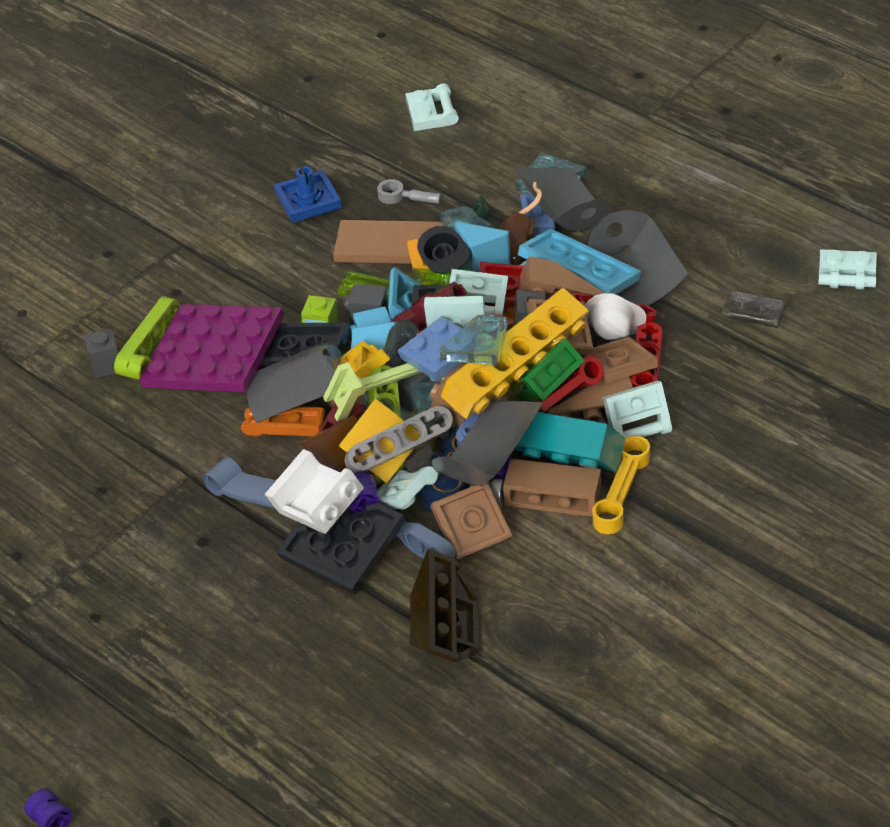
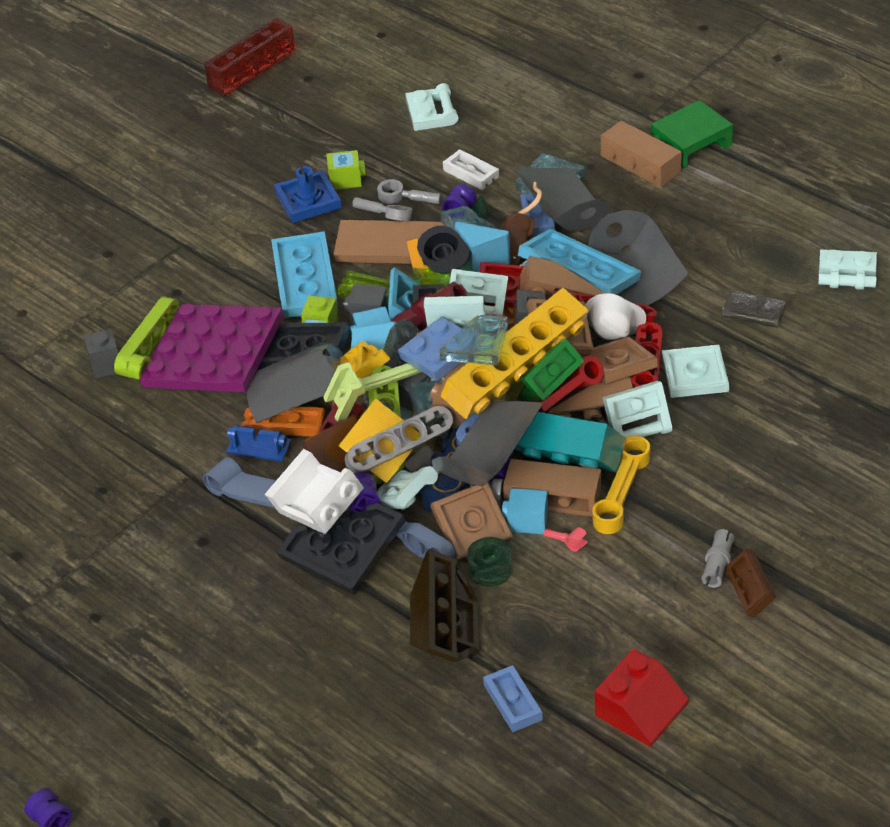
(250, 57): none -> clear red brick
(264, 445): none -> blue hinge
(302, 270): none -> medium azure plate
(345, 169): none -> lime brick
(394, 212): none -> light grey piece
(460, 196): none -> dark purple wheel
(467, 172): none -> white tile
(489, 559): none -> clear green wheel
(512, 698): none -> medium blue plate
(526, 511): none -> medium azure brick
(573, 540): none -> coral hand
(639, 698): none -> red slope
(641, 153): none -> medium nougat brick
(693, 129): none -> green panel
(695, 371): none -> light aqua plate
(717, 558): none -> light grey pin
(750, 582): none -> reddish brown plate

